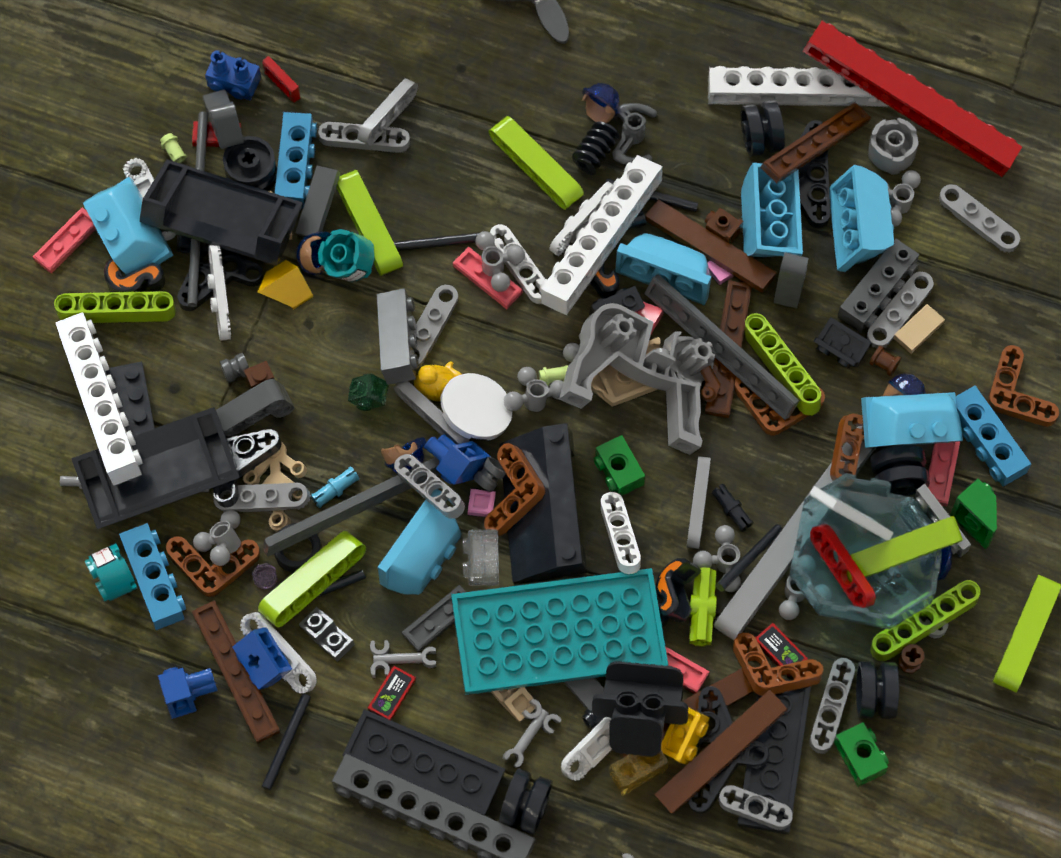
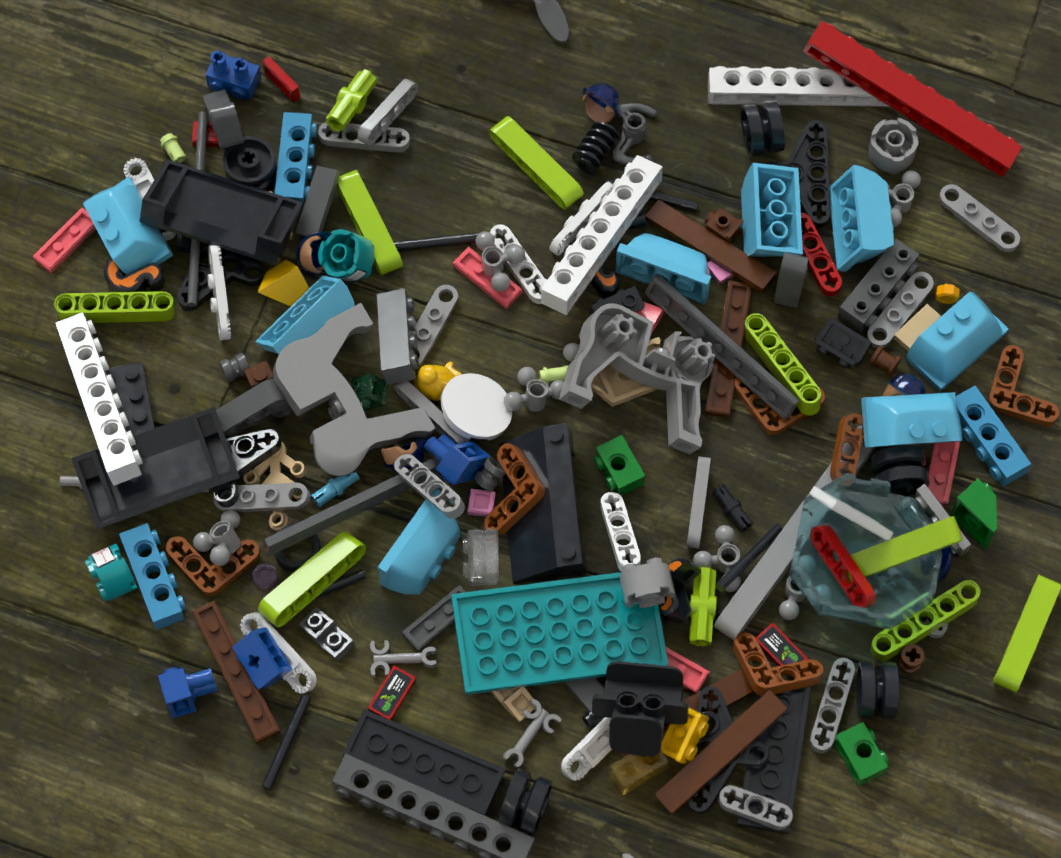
(308, 314): none -> medium azure windscreen
(309, 379): none -> light grey animal
(351, 100): none -> lime piece
(646, 583): none -> light grey brick
(711, 386): reddish brown arm -> none
(815, 142): reddish brown tile -> none
(817, 253): none -> red beam
(947, 294): none -> light orange tile
(955, 341): none -> medium azure windscreen

